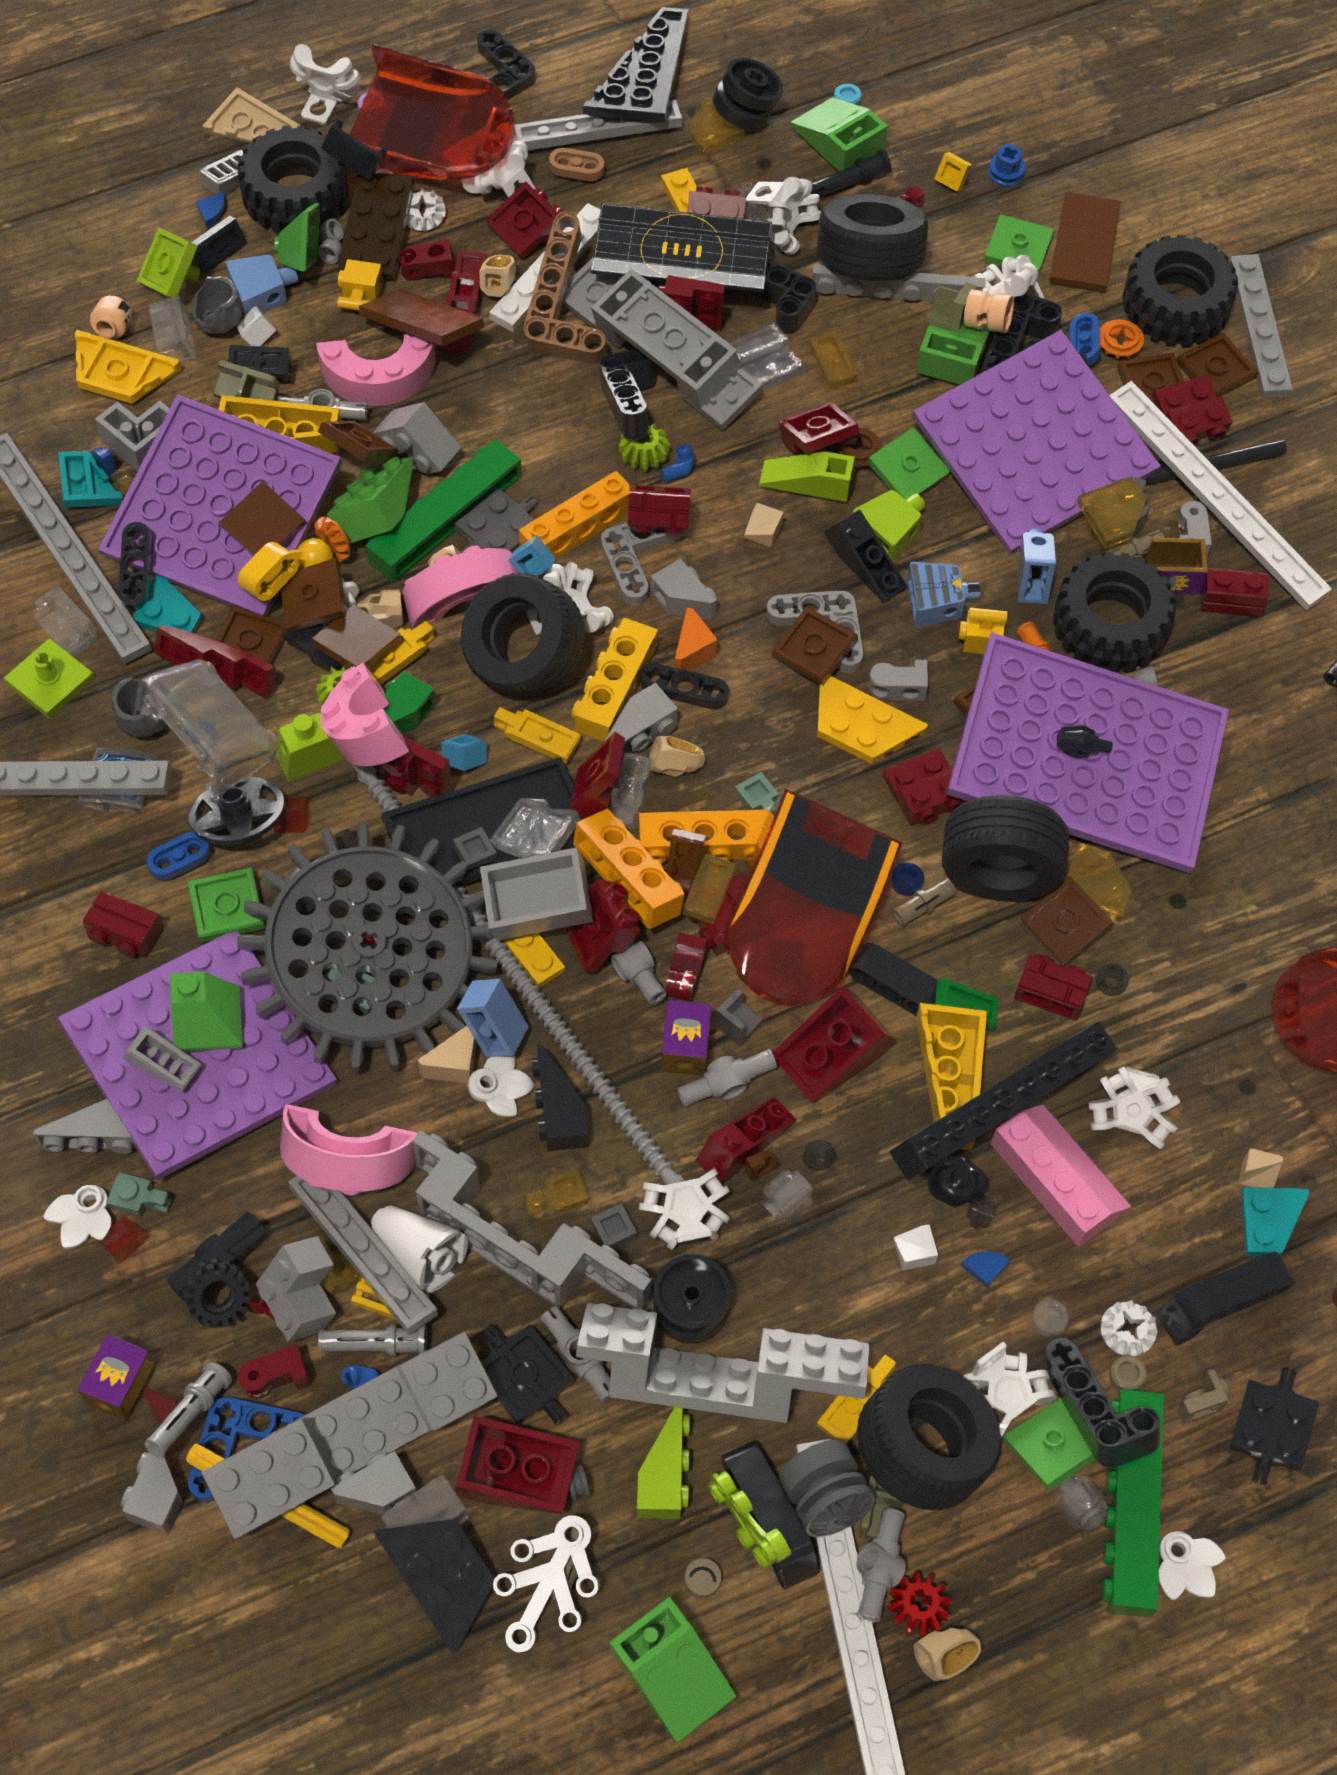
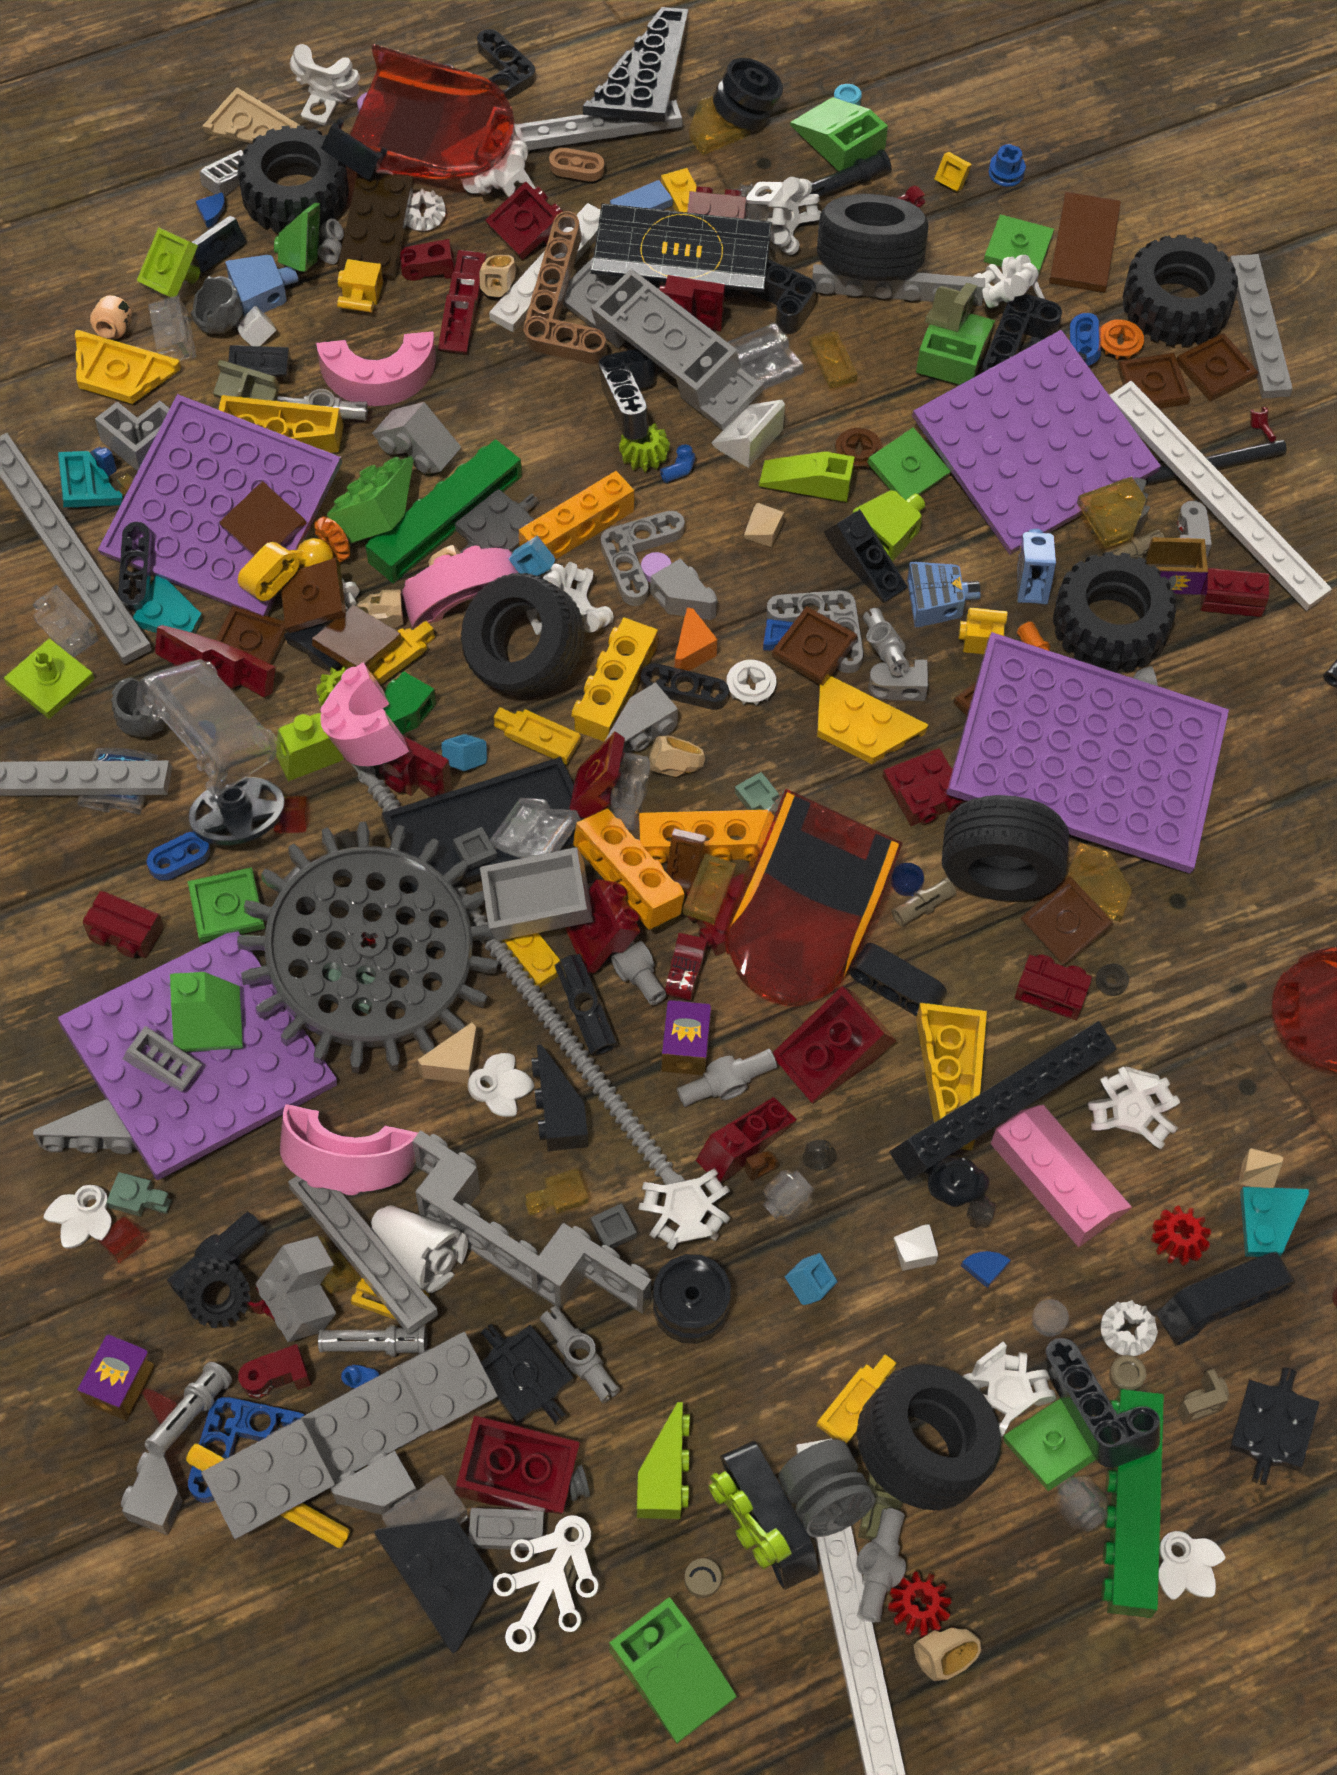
(358, 440): reddish brown plate -> none
(421, 317): reddish brown tile -> none
(492, 1017): medium blue brick -> none
(503, 1527): none -> light grey plate
(594, 1022): none -> black piece
(648, 196): none -> medium blue tile
(653, 563): none -> lavender tile
(658, 508): dark red brick -> none
(715, 1382): light grey bracket -> none
(737, 1019): flat silver panel -> none
(751, 431): none -> white slope
(759, 673): none -> white gear
(774, 632): none -> blue tile
(811, 1279): none -> dark azure slope
(817, 428): dark red plate -> none
(886, 641): none -> light grey pin
(961, 996): green tile -> none
(988, 311): light nougat wheel -> none
(1081, 741): black piece -> none
(1172, 1242): none -> red gear
(1194, 409): dark red plate -> none
(1260, 420): none -> dark red hand

